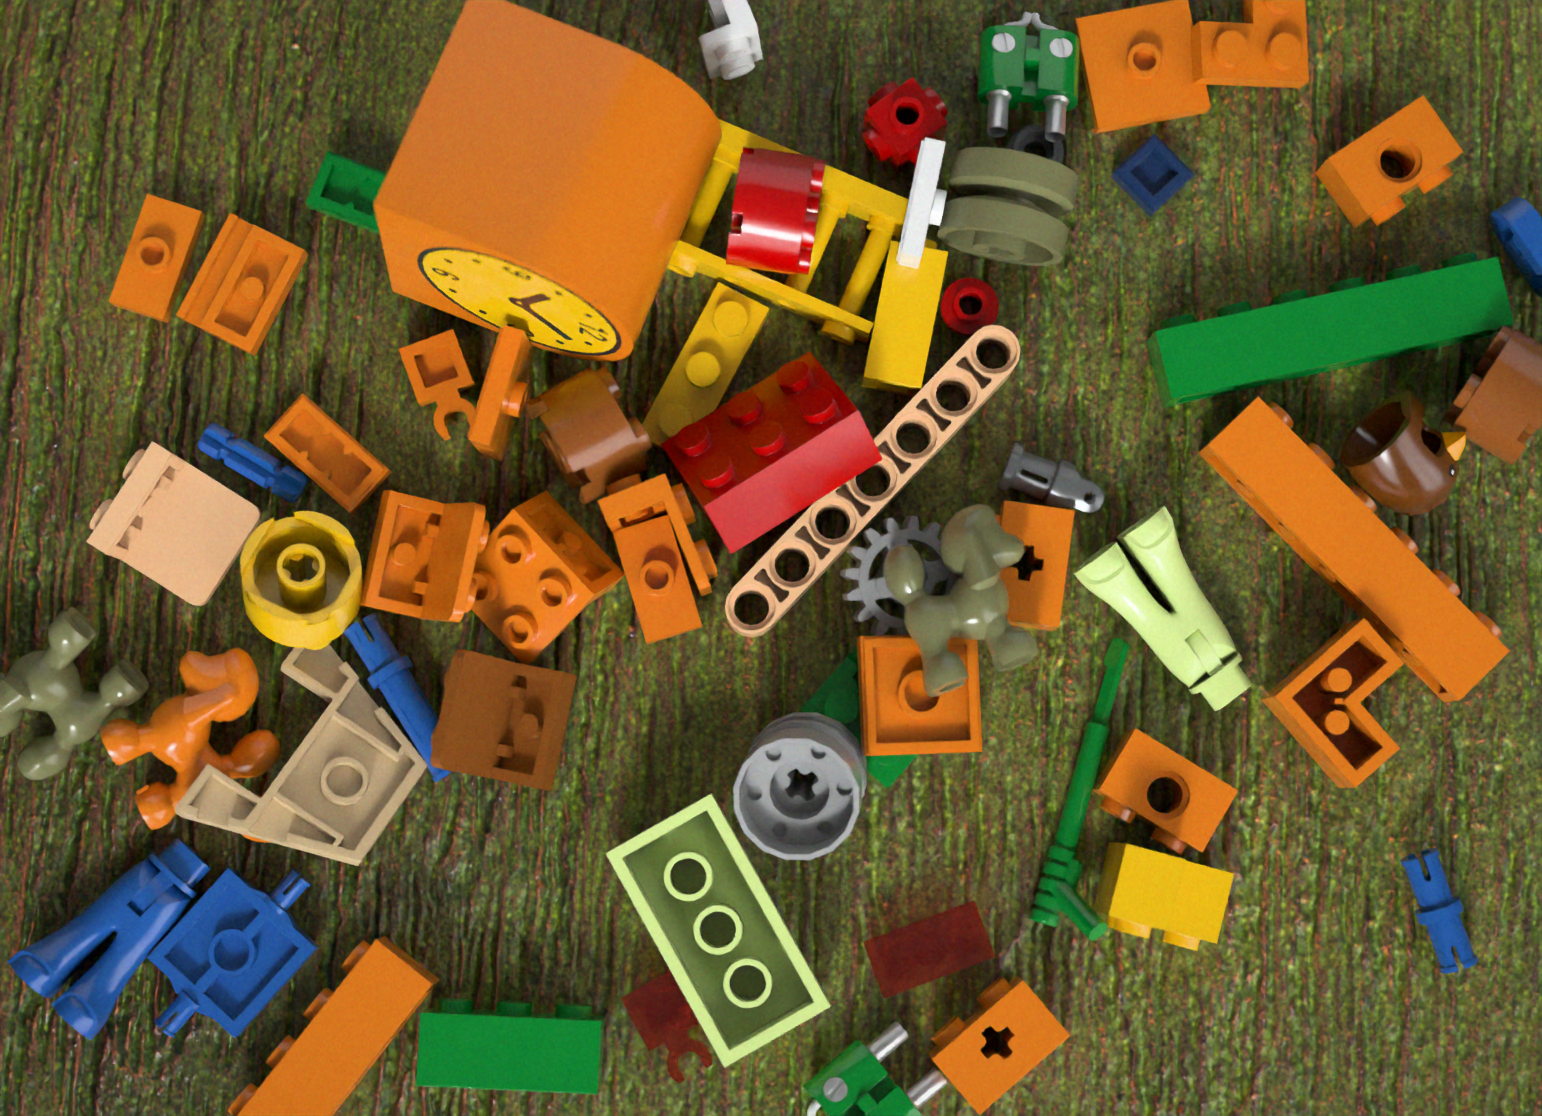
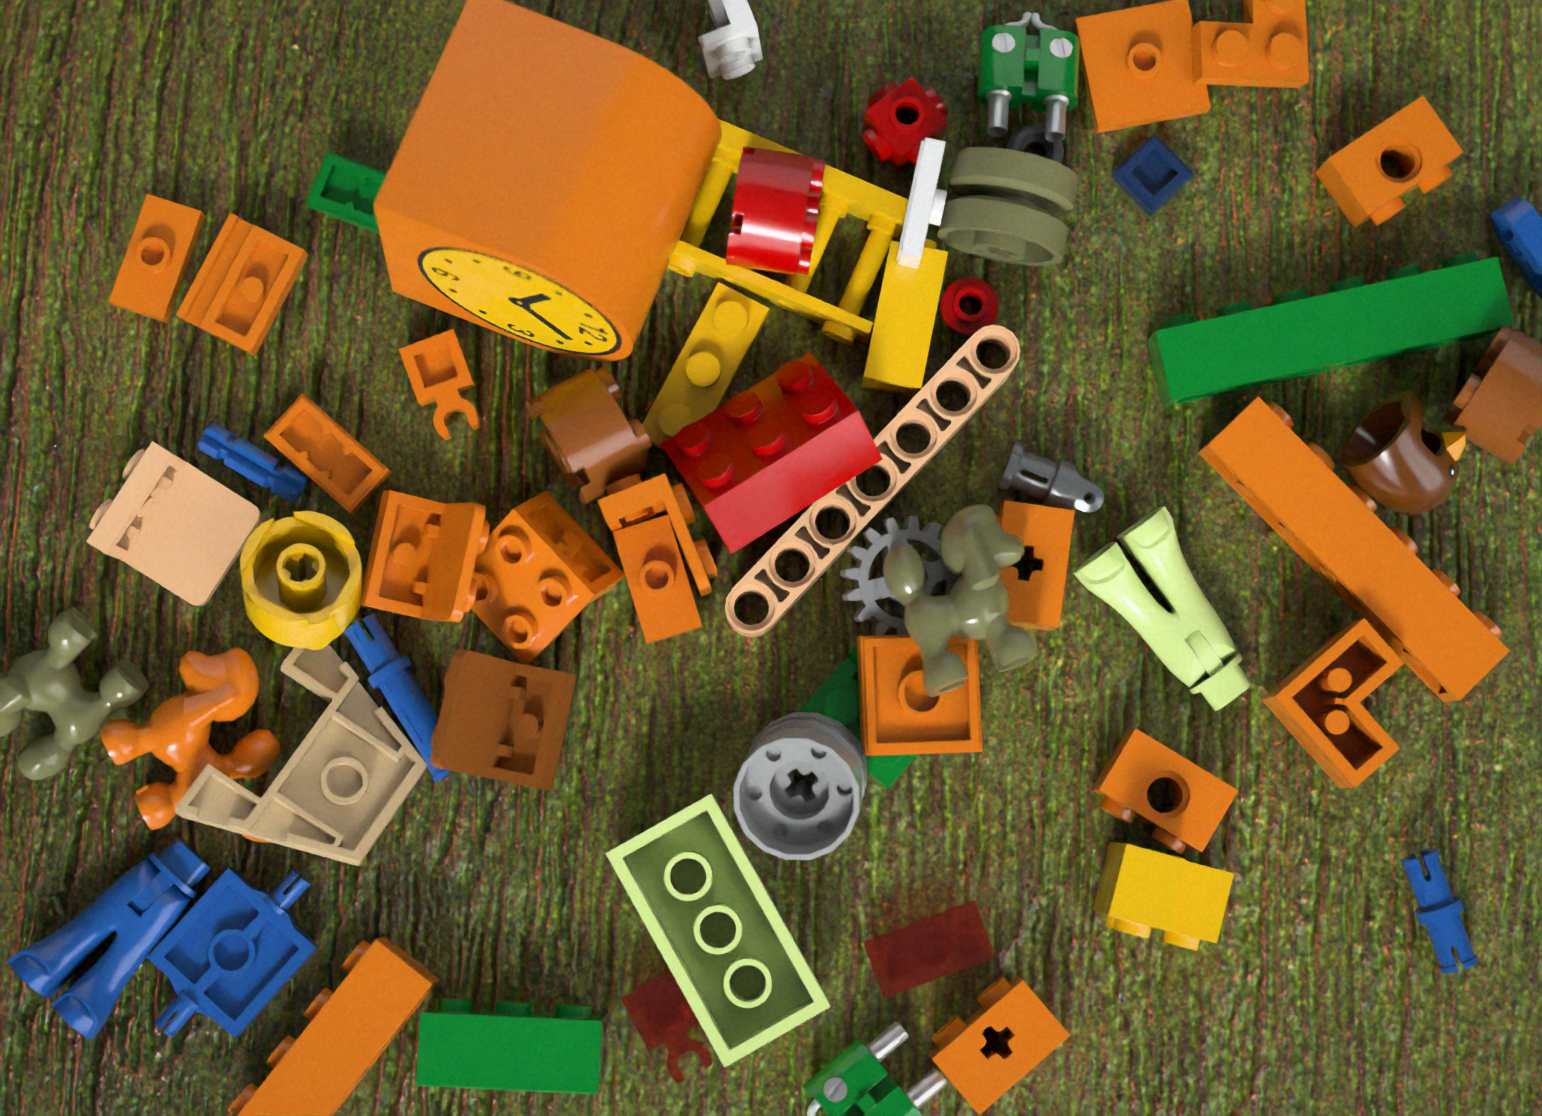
(502, 393): orange plate -> none
(1062, 868): green piece -> none

